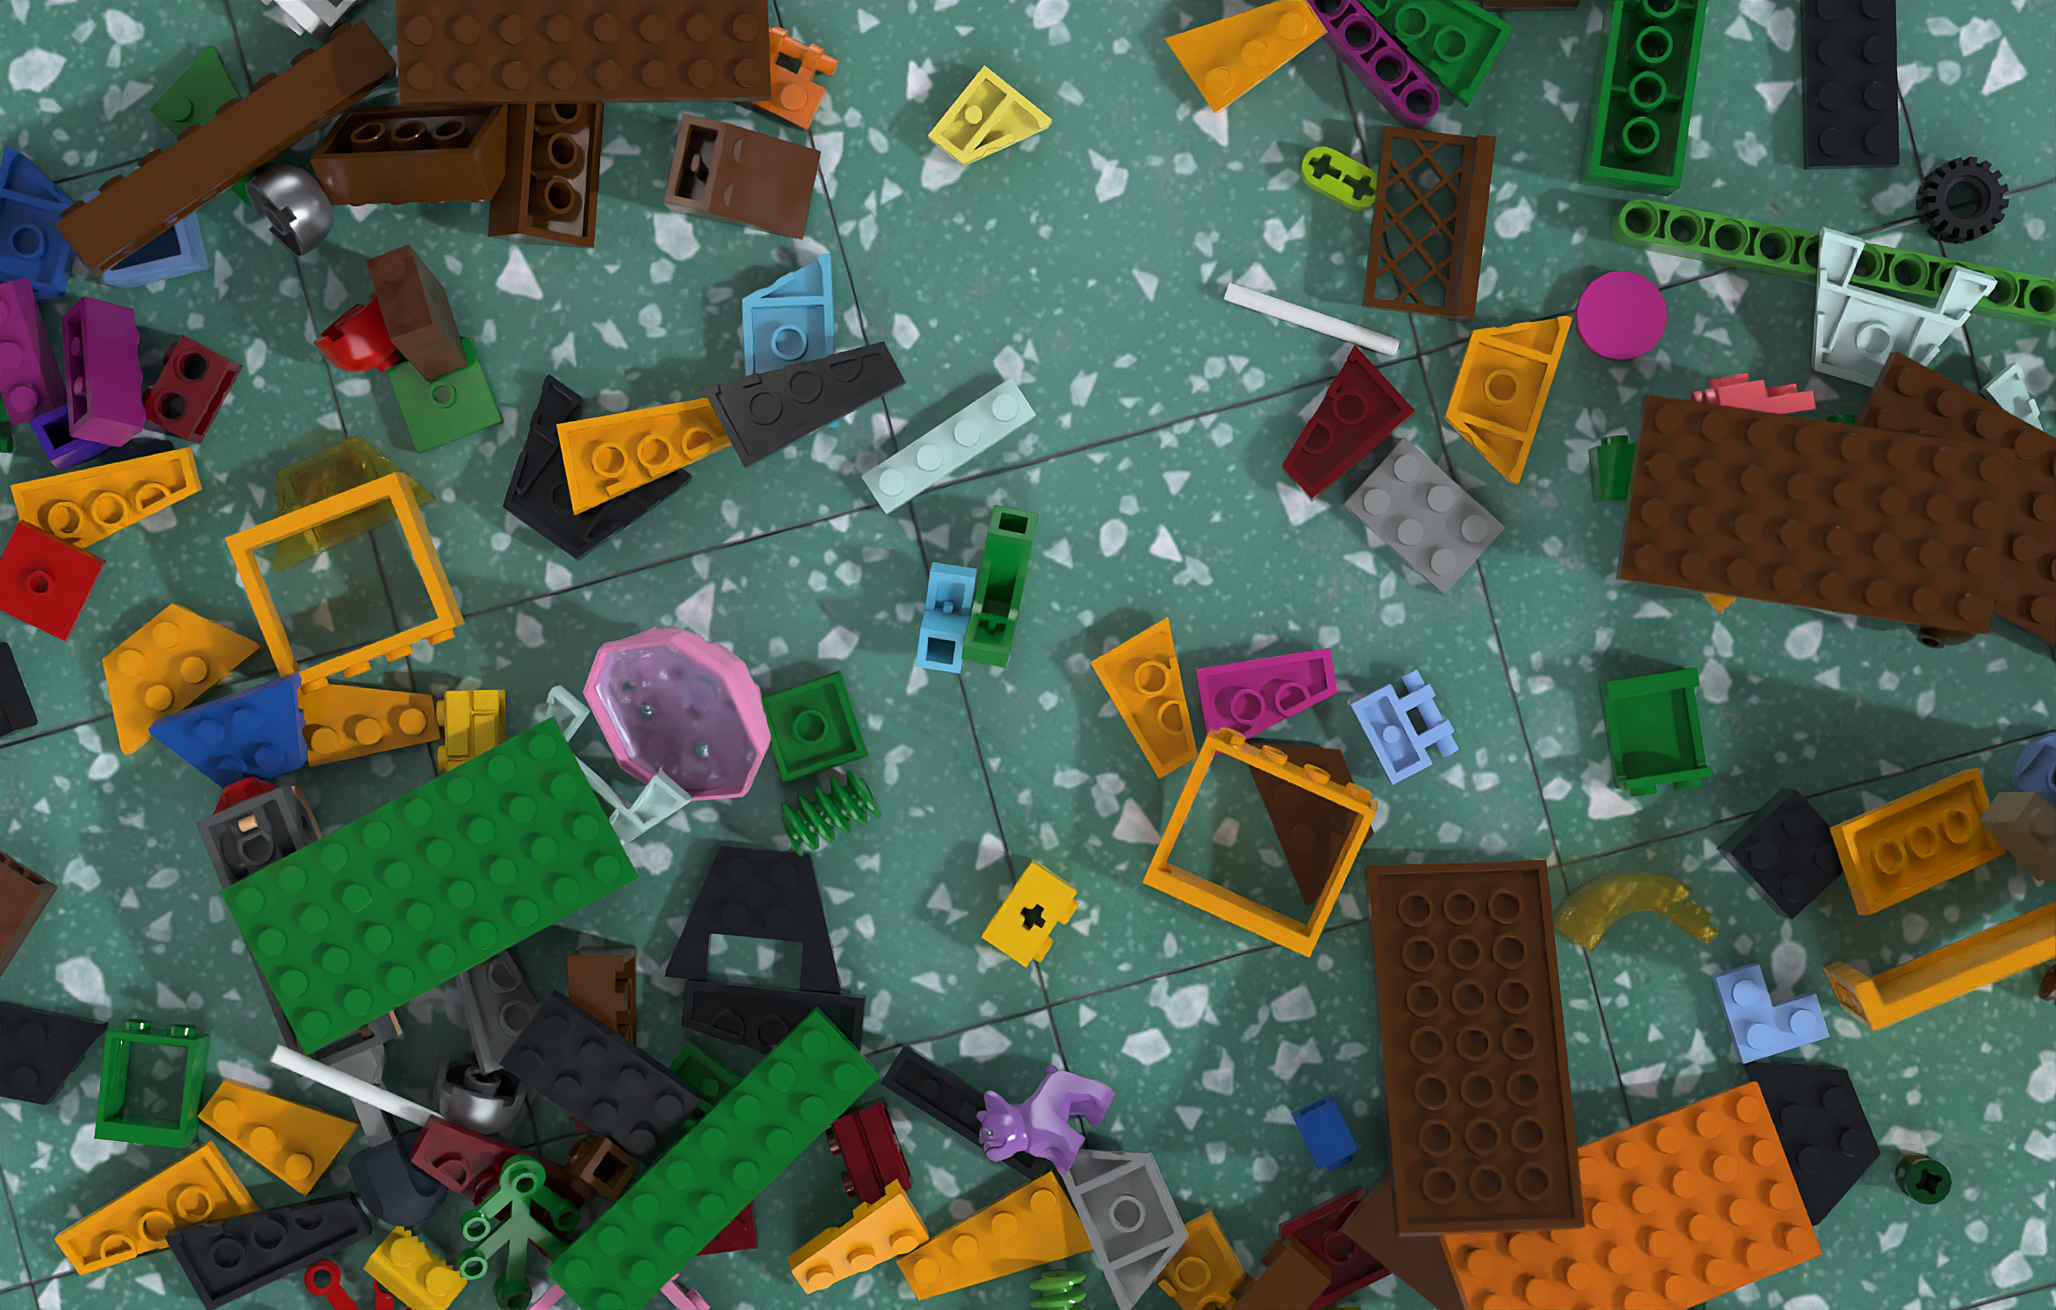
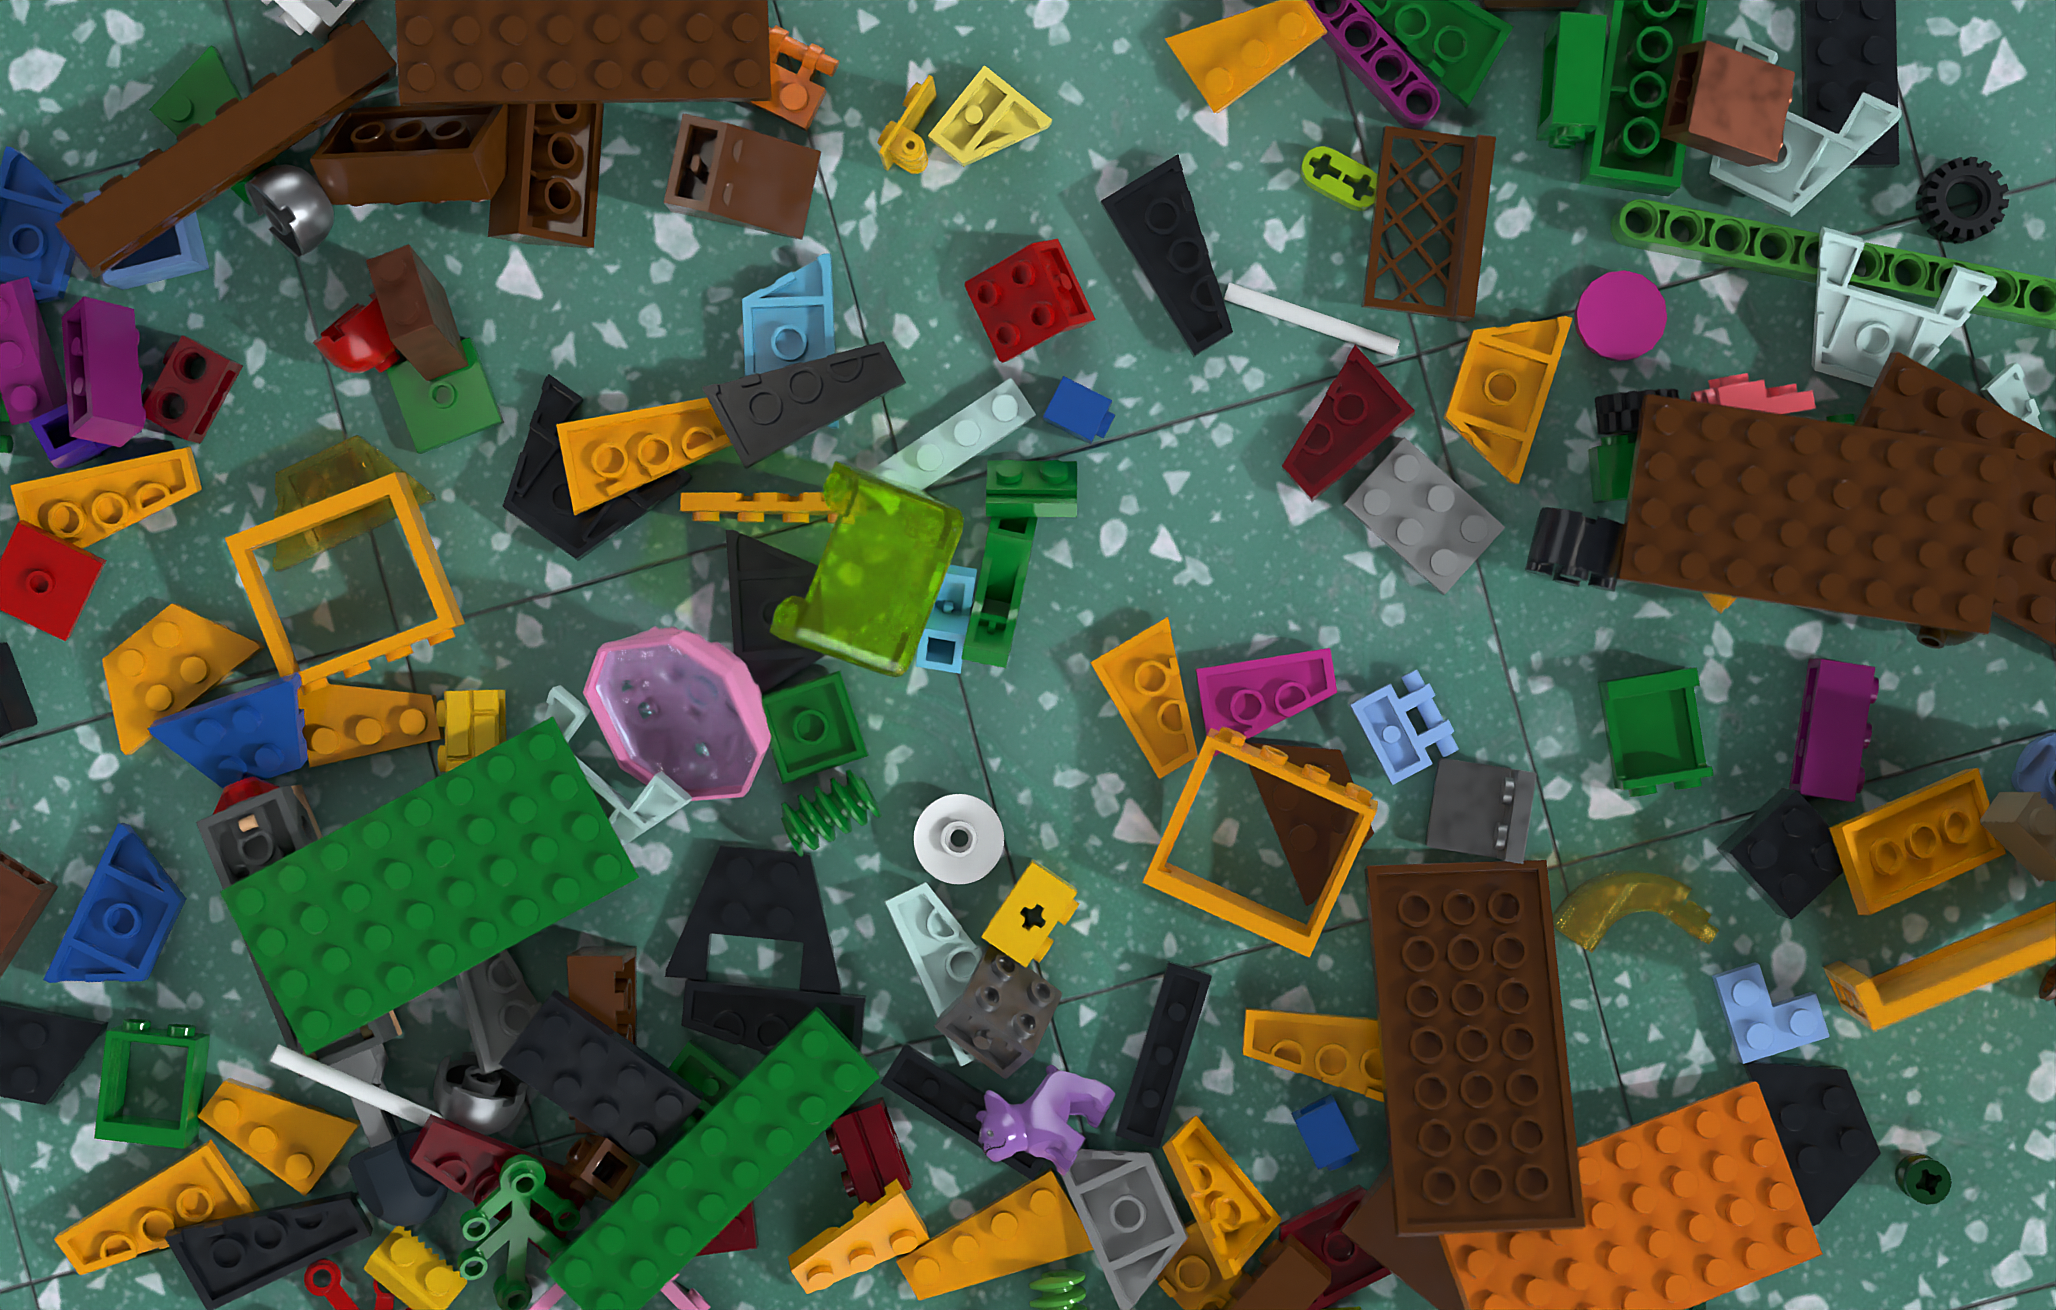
(120, 917): none -> blue wing
(751, 509): none -> light orange wing
(758, 583): none -> black wing
(874, 573): none -> clear neon green windscreen
(898, 139): none -> yellow hinge
(937, 948): none -> light aqua wing
(952, 862): none -> white dish
(1001, 1012): none -> flat silver bracket
(1028, 299): none -> red bracket
(1031, 488): none -> green plate
(1079, 411): none -> blue brick
(1163, 1054): none -> black plate
(1167, 244): none -> black wing
(1221, 1196): none -> light orange wing
(1322, 1046): none -> light orange wing
(1481, 809): none -> flat silver bracket
(1571, 79): none -> green window
(1575, 548): none -> black brick
(1621, 411): none -> black tyre
(1728, 103): none -> copper brick
(1808, 153): none -> light aqua wing
(1833, 729): none -> magenta brick

